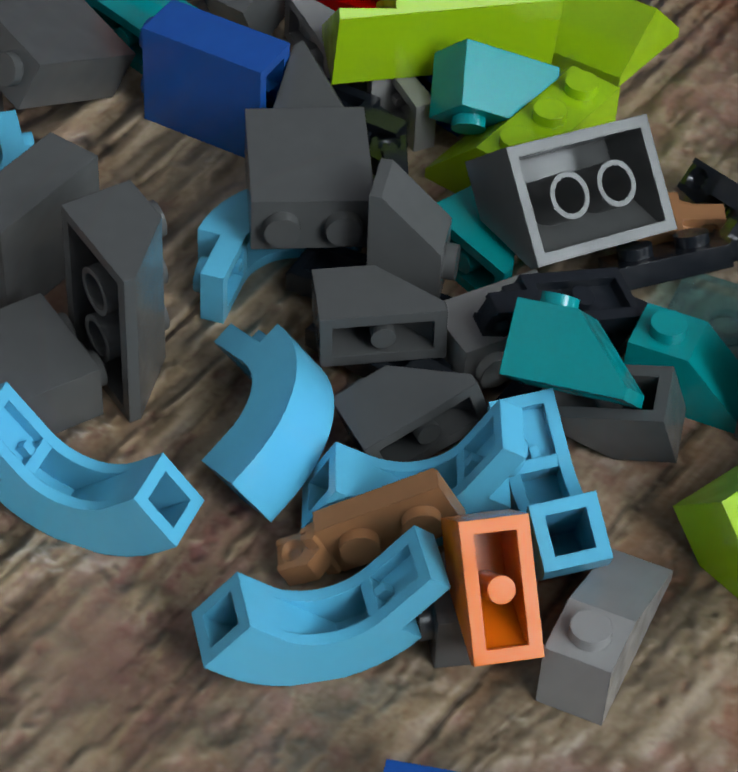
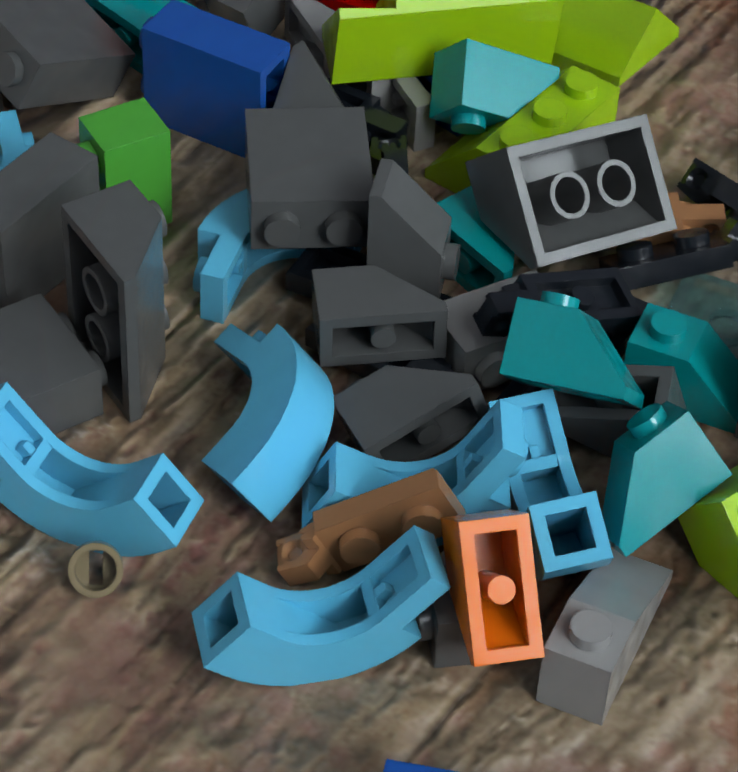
(111, 566): none -> dark tan hinge
(131, 146): none -> bright green brick
(657, 474): none -> teal slope

